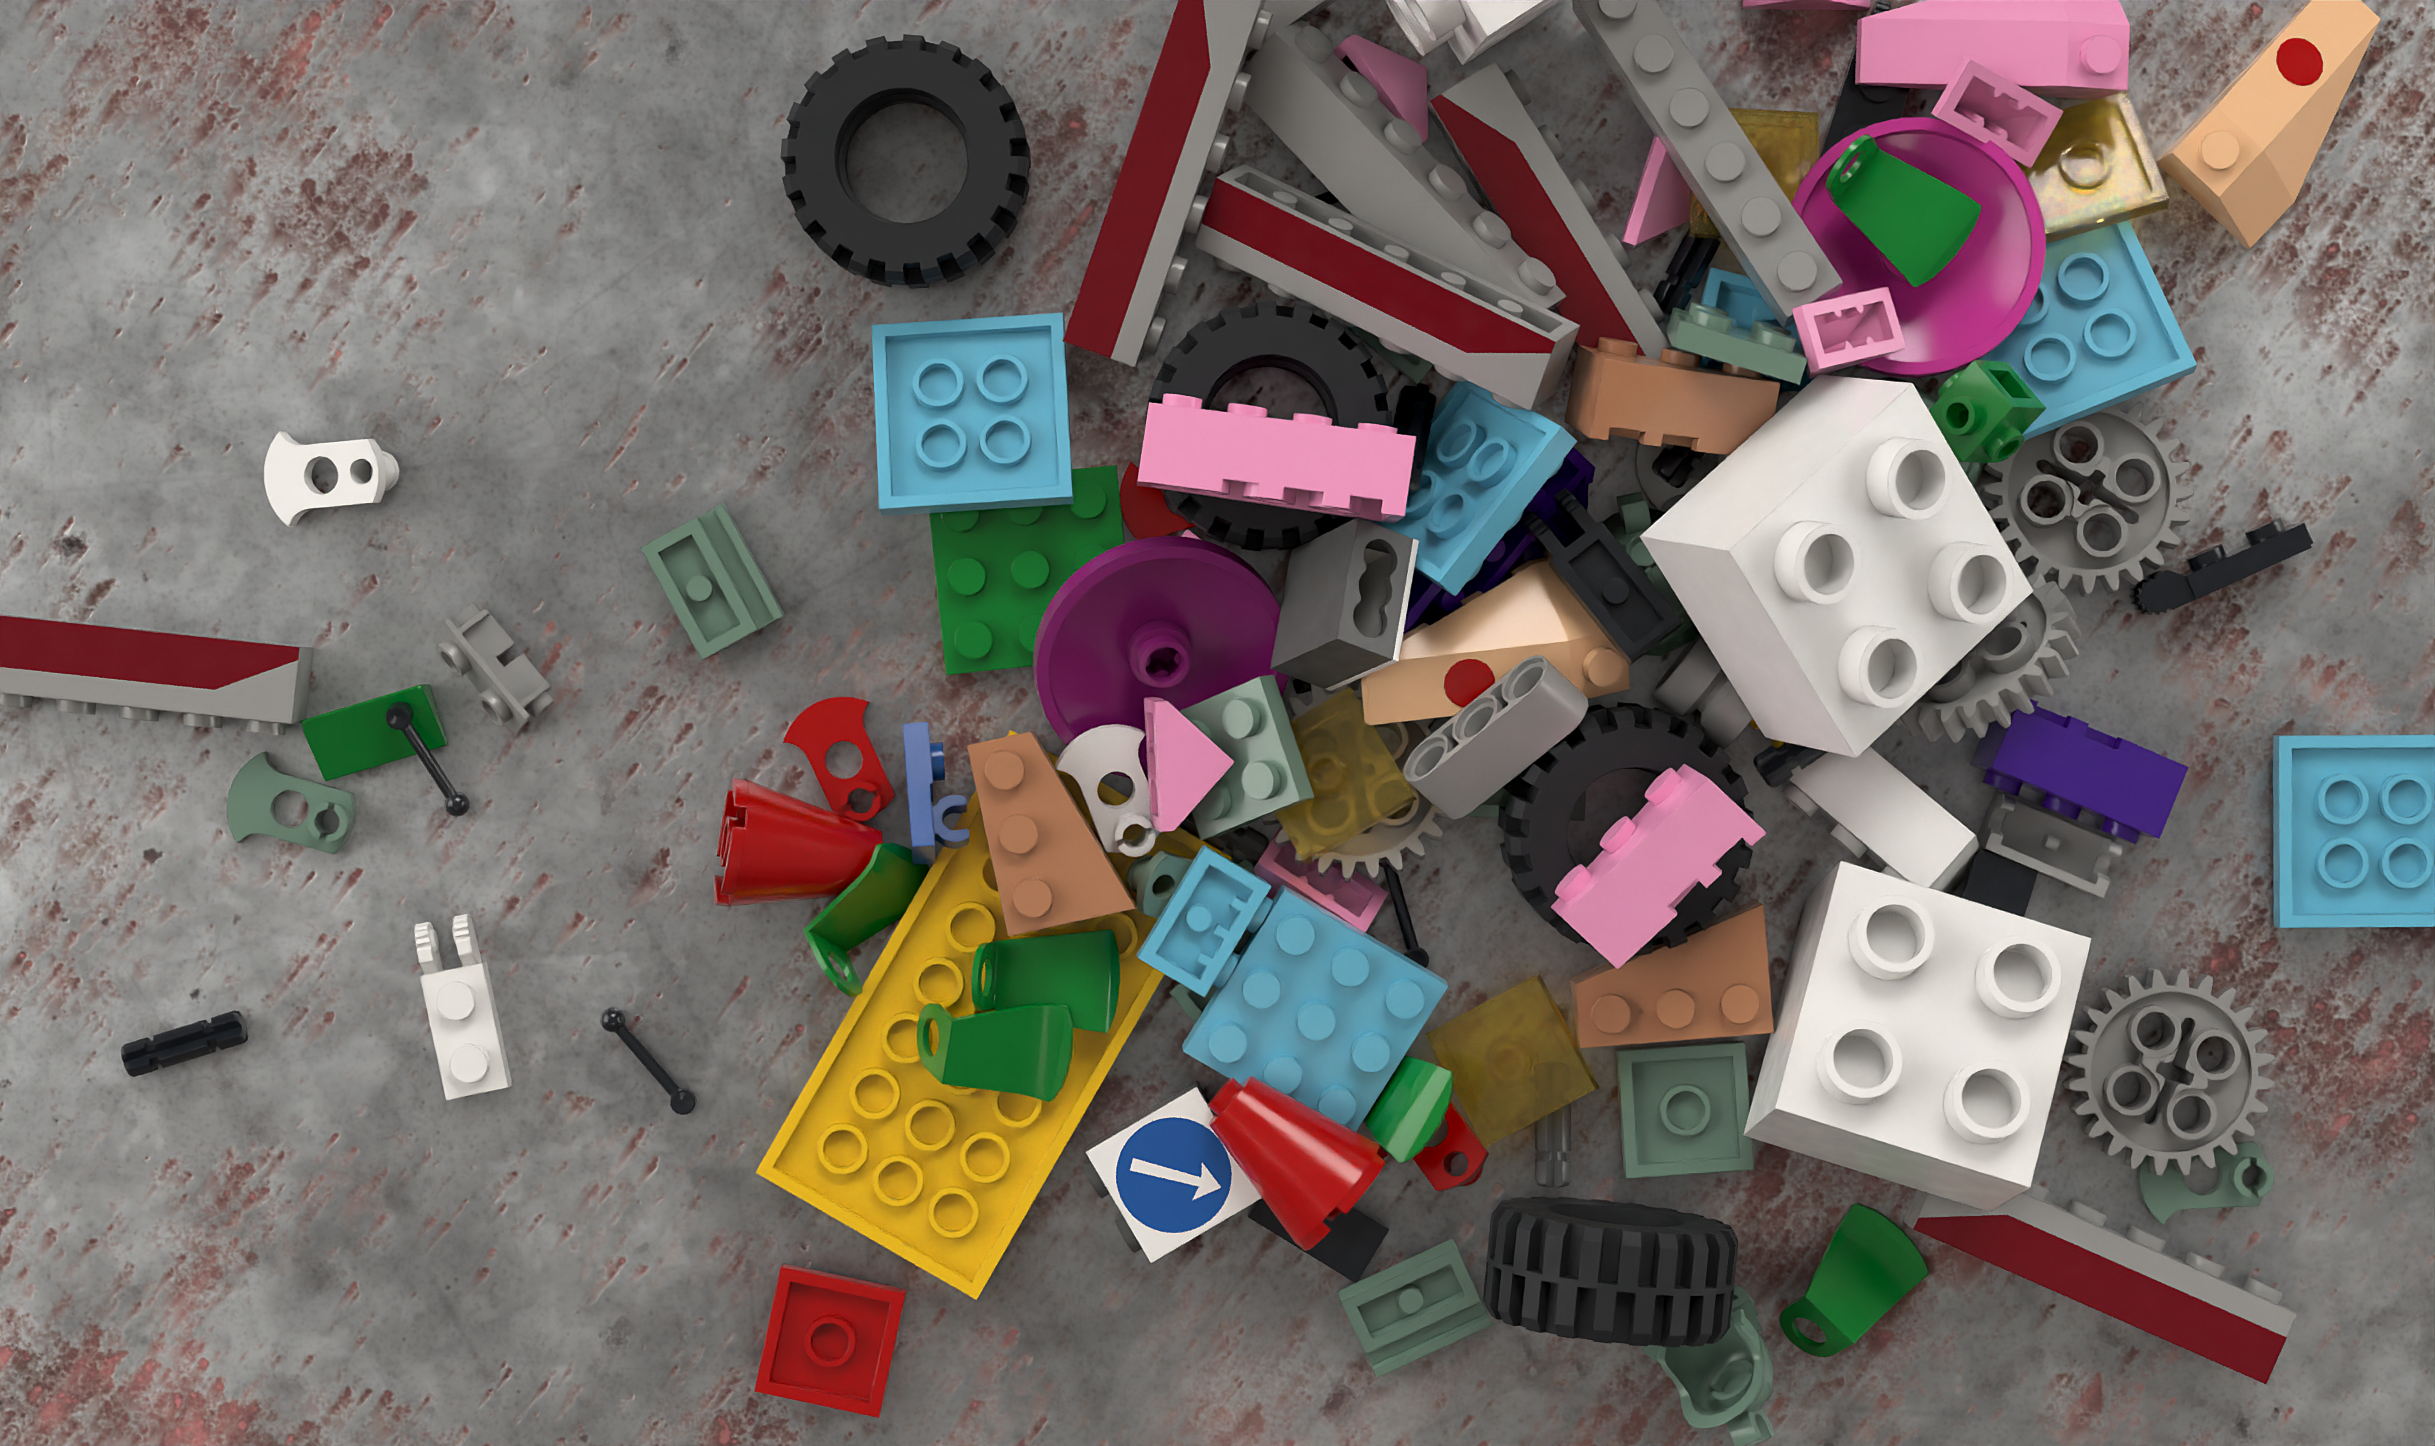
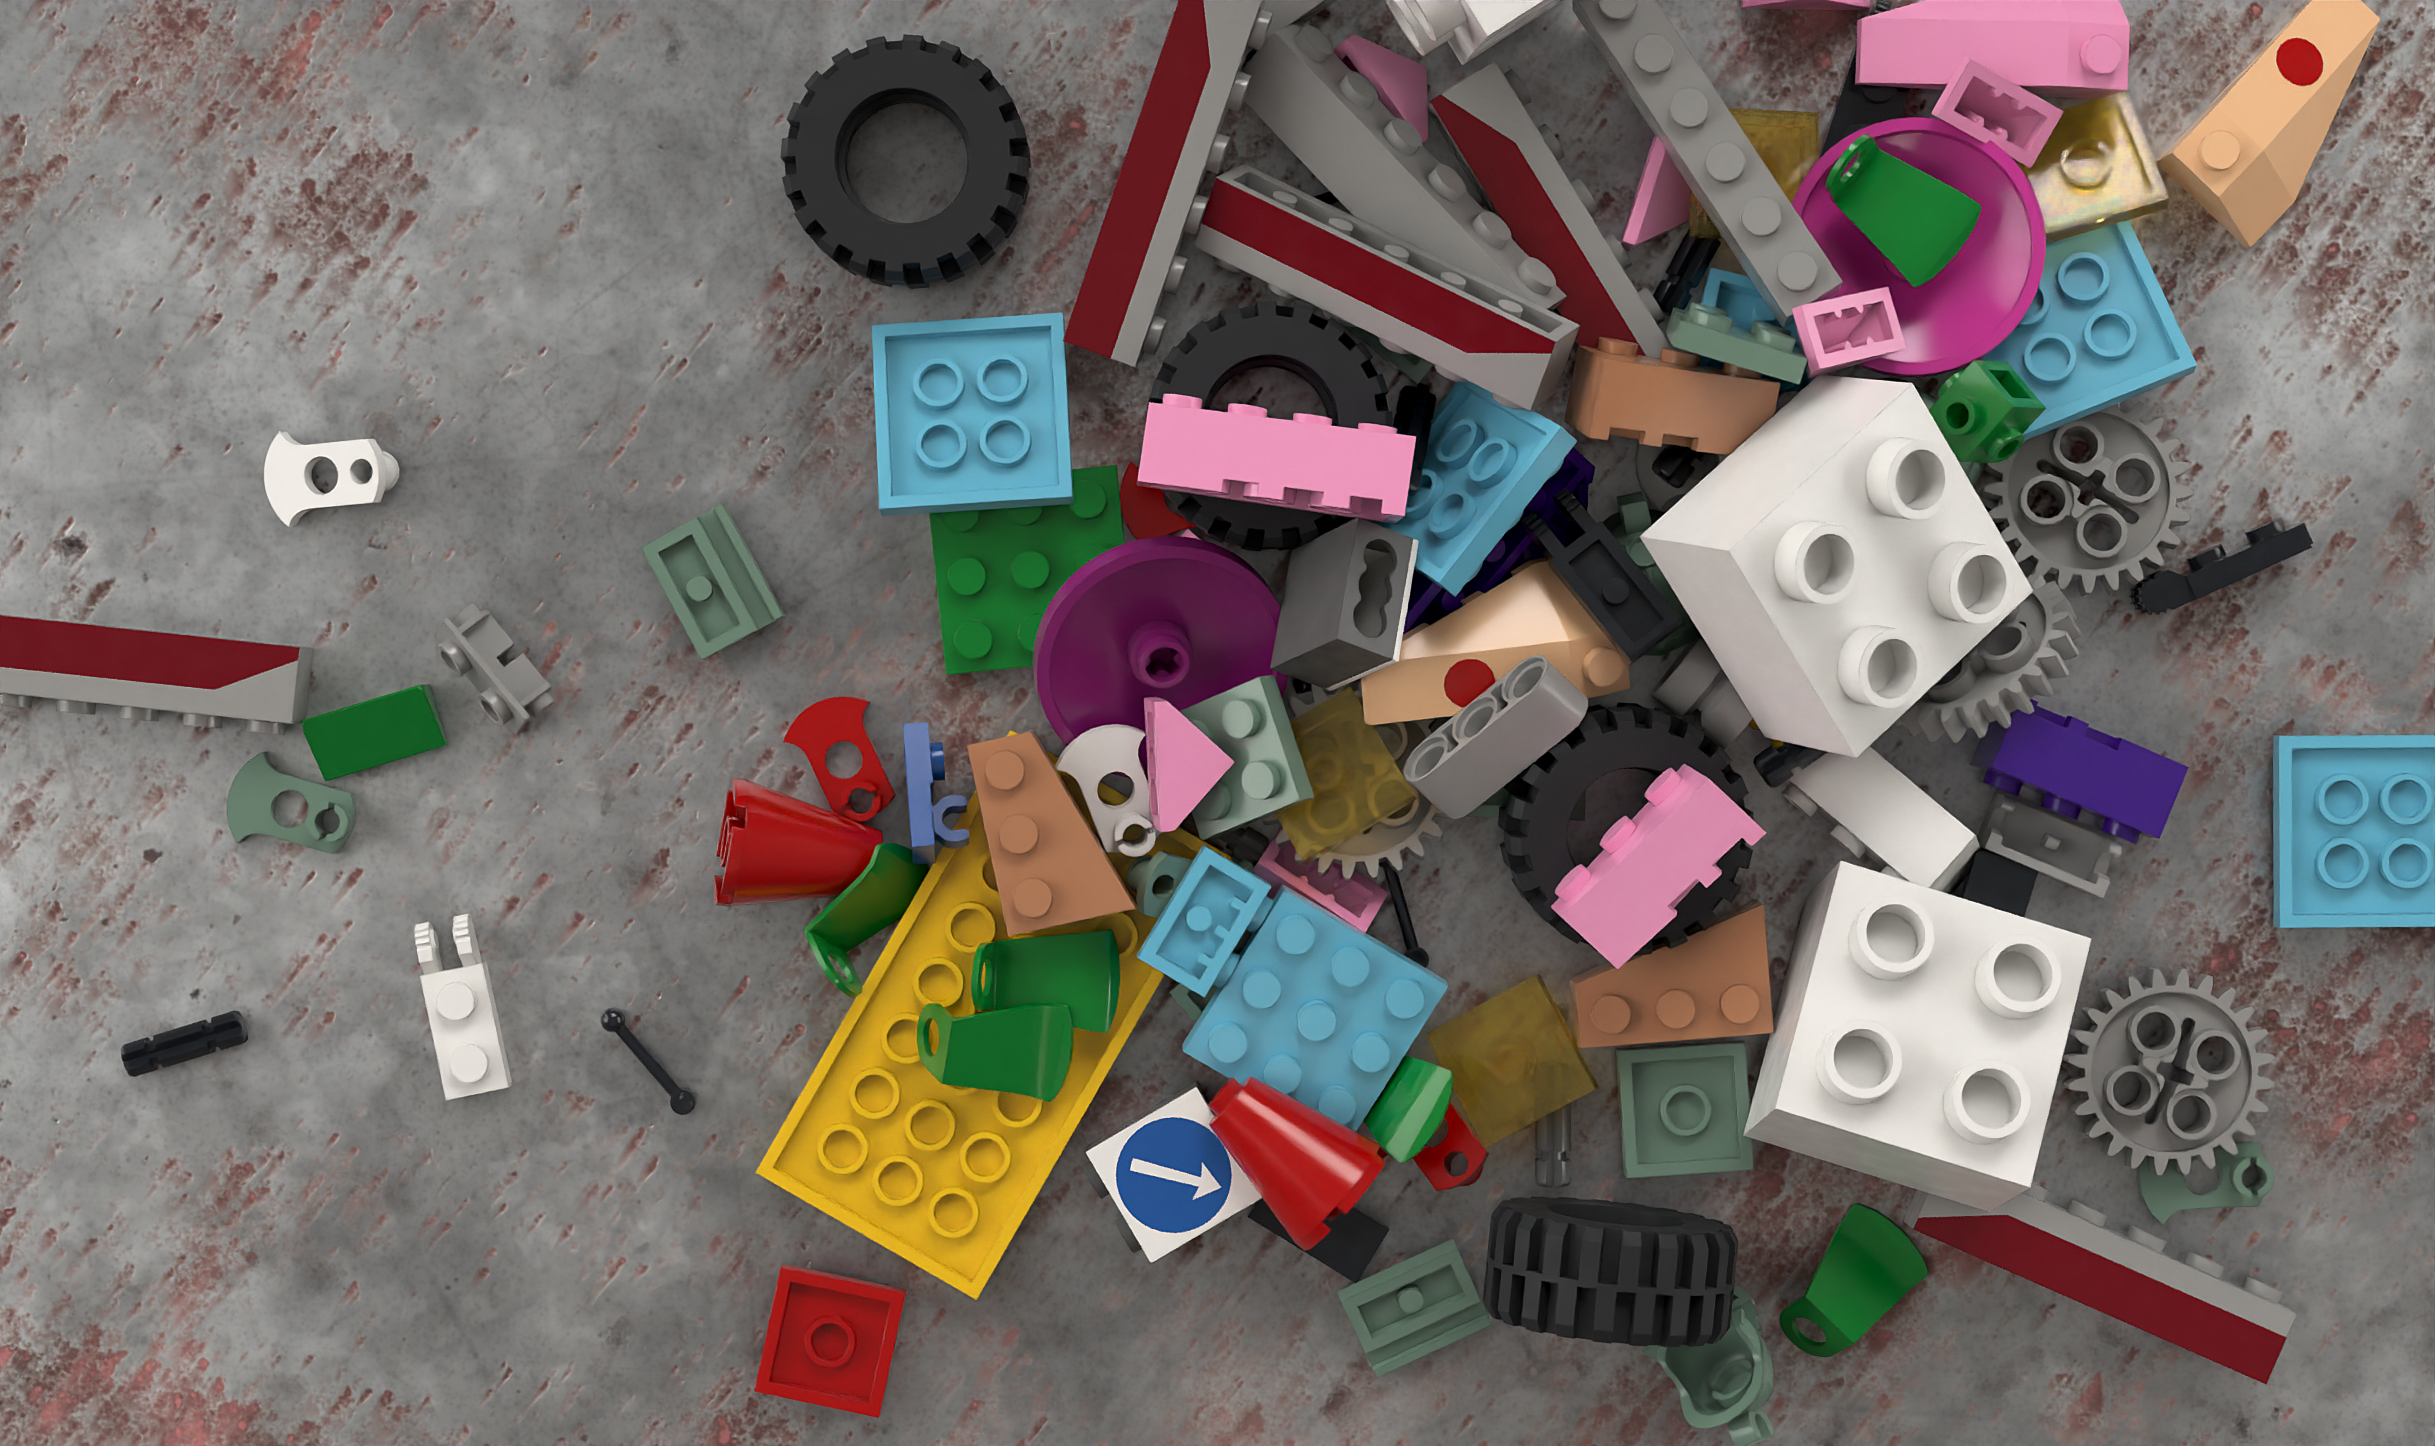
(399, 718): black hinge -> none

